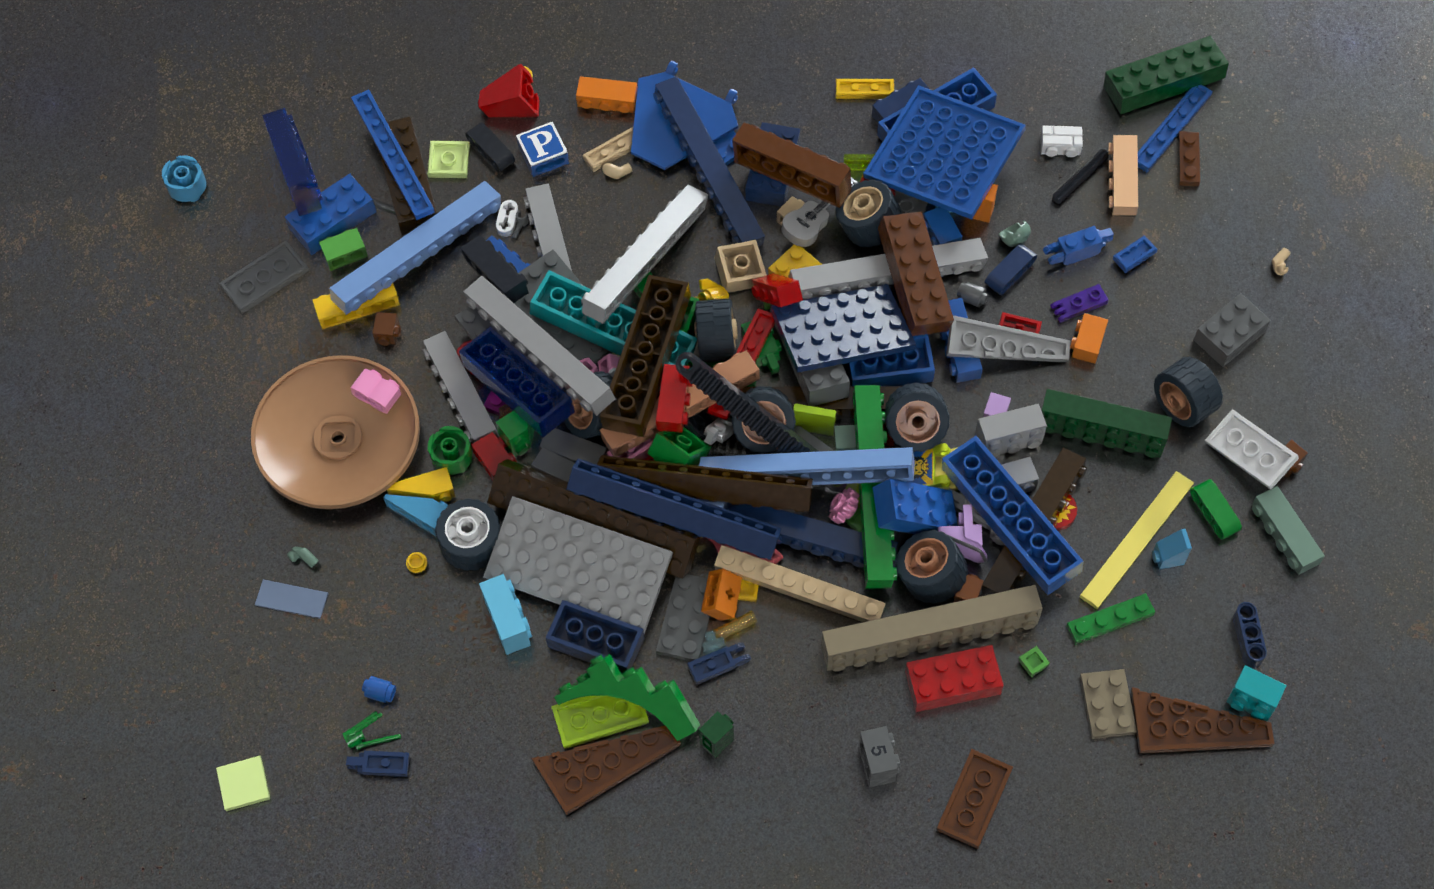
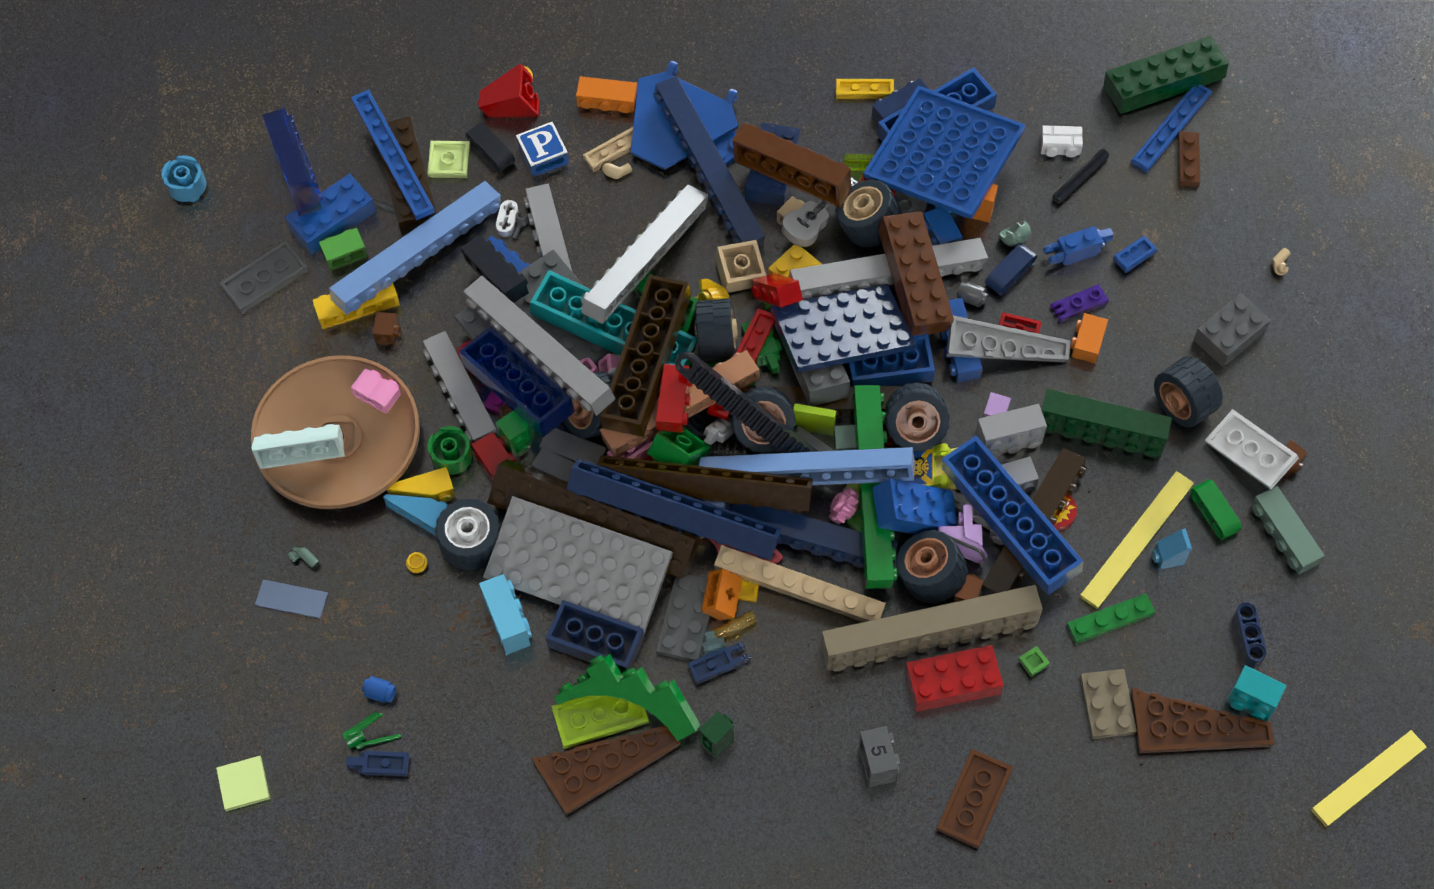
(298, 446): none -> light aqua slope
(1124, 175): light nougat brick -> none
(1368, 778): none -> light yellow tile

